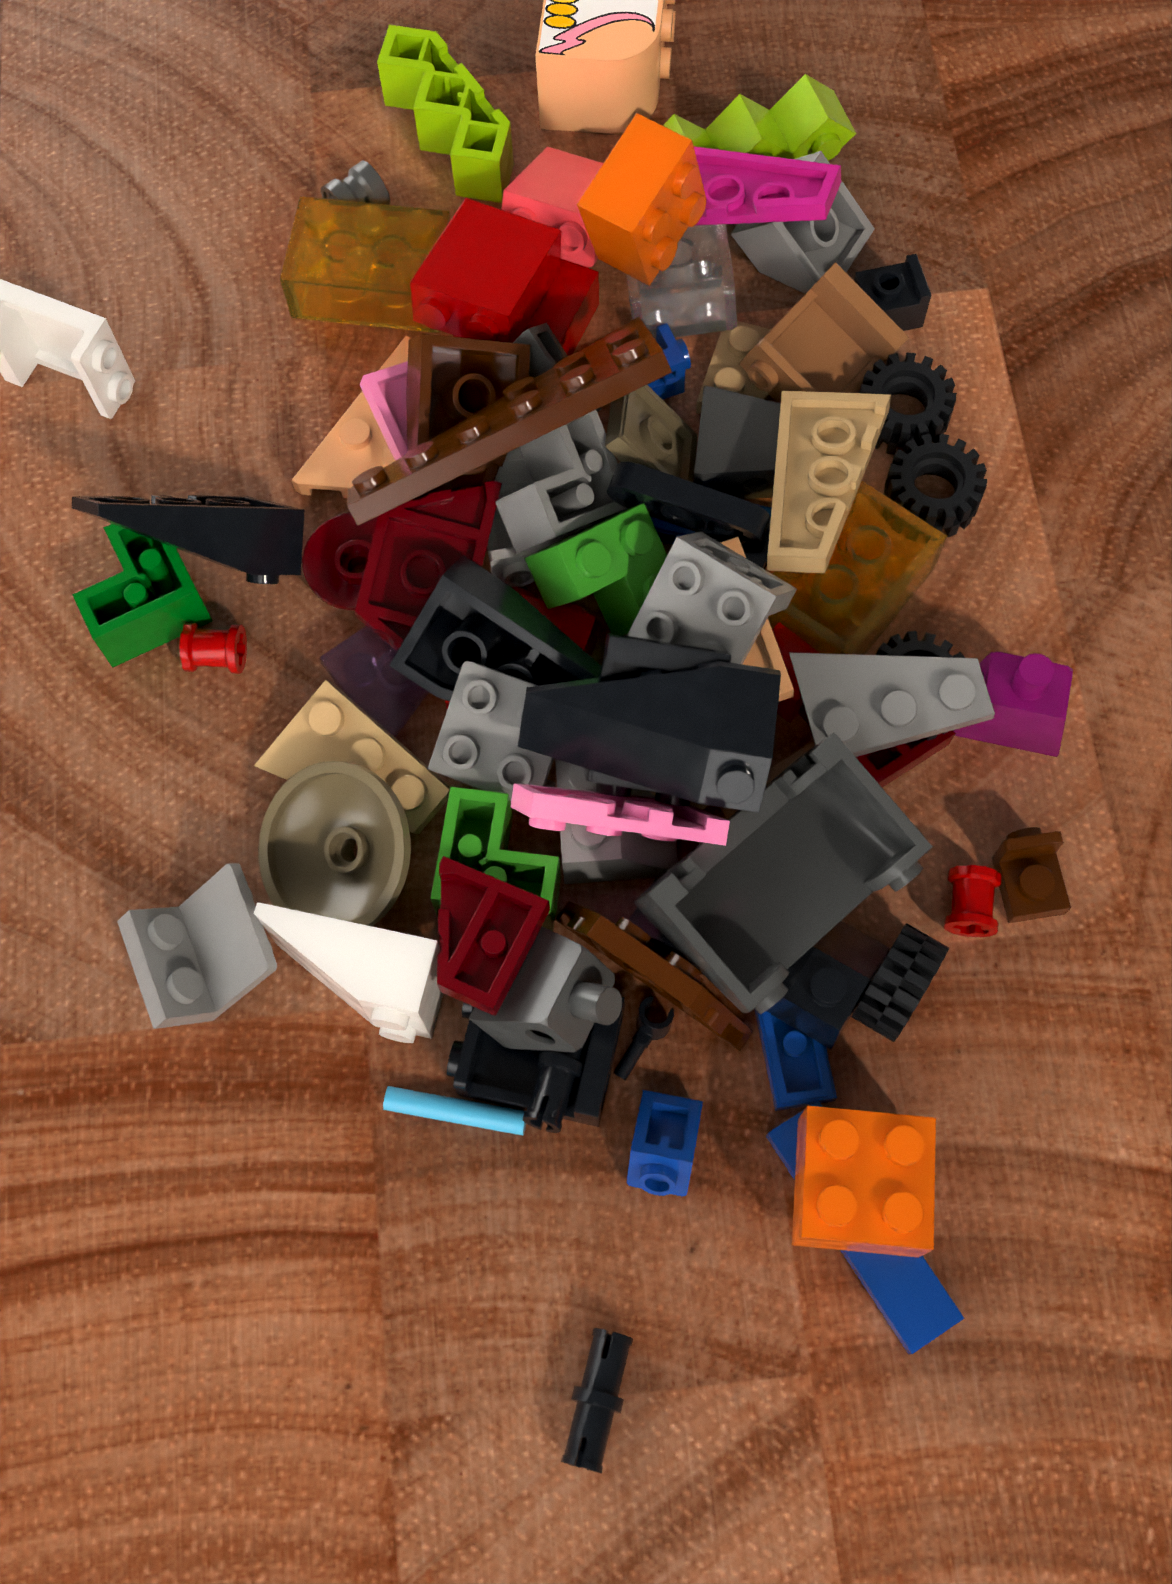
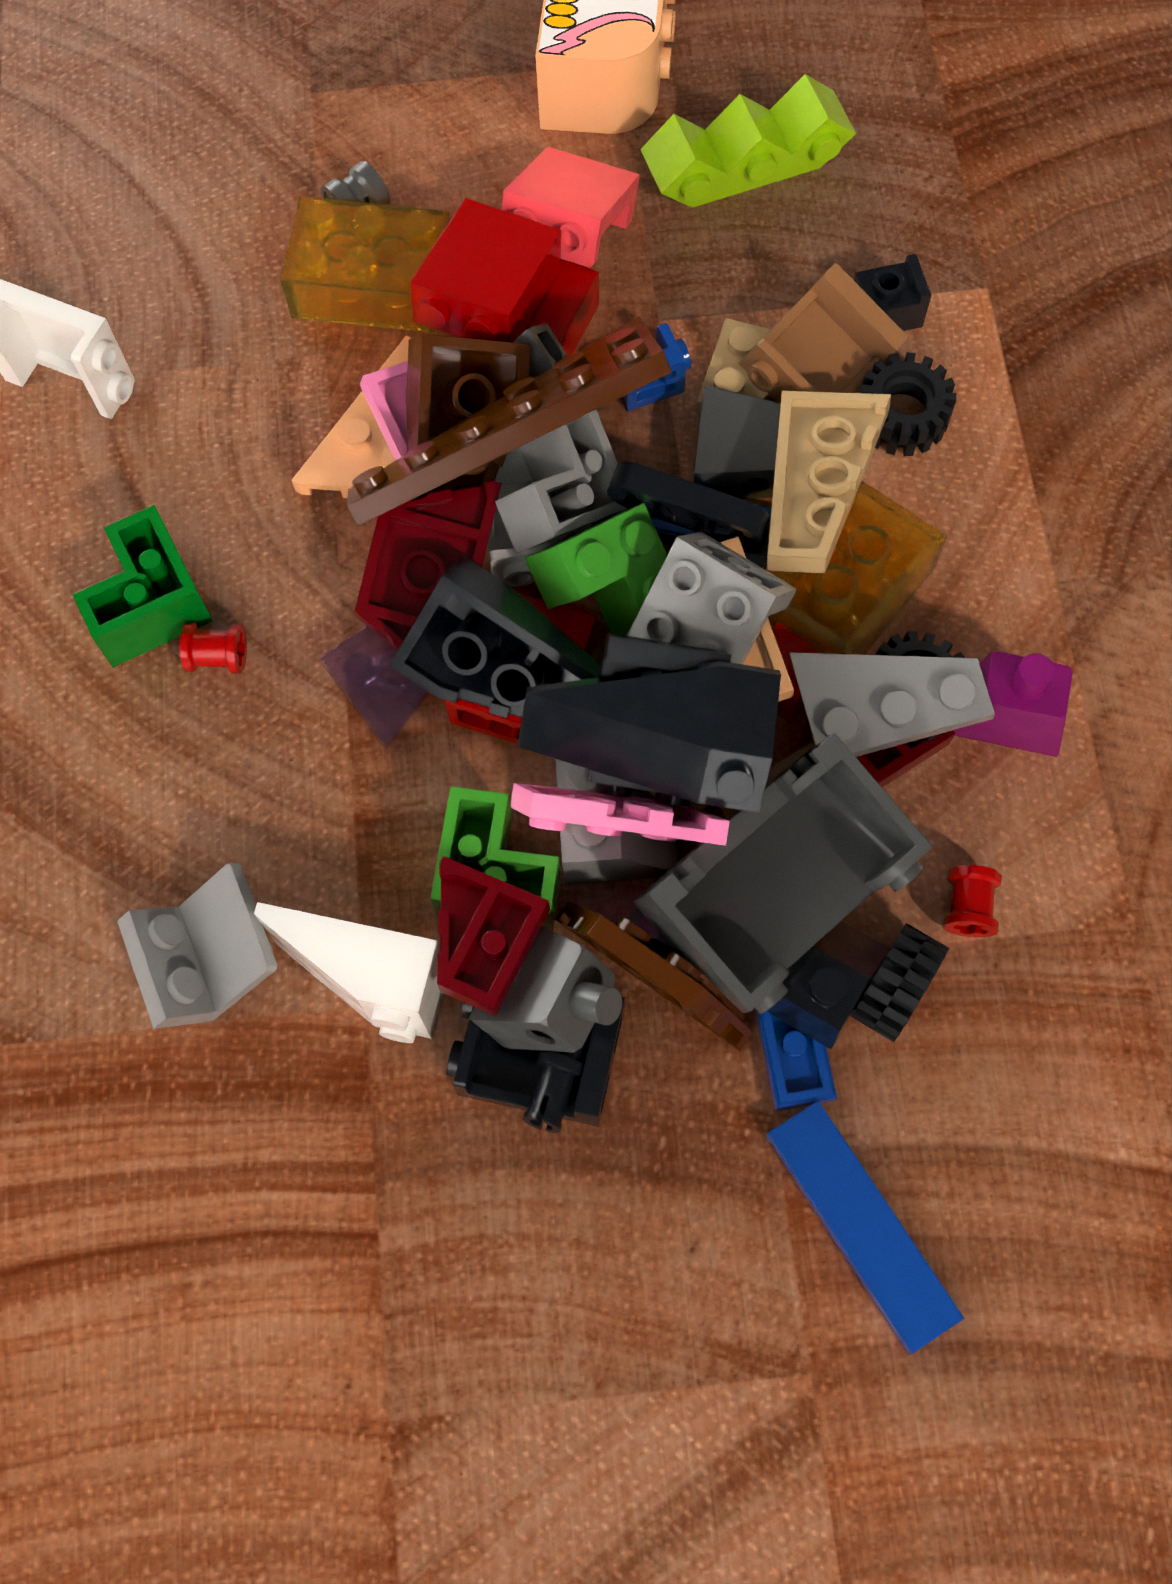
(227, 530): black wedge -> none
(312, 837): dark tan dish -> none
(332, 555): dark red dish -> none
(341, 731): tan wing -> none
(448, 110): lime brick -> none
(454, 1110): medium azure piece -> none
(483, 734): light grey bracket -> none
(597, 1400): black pin -> none
(643, 199): orange brick -> none
(644, 1035): black hand -> none
(651, 434): dark tan tile -> none
(664, 1144): blue bracket -> none
(694, 291): clear brick -> none
(764, 188): dark pink wing -> none
(804, 250): light grey slope -> none
(865, 1182): orange brick -> none
(942, 461): black tyre -> none
(1031, 875): reddish brown bracket -> none

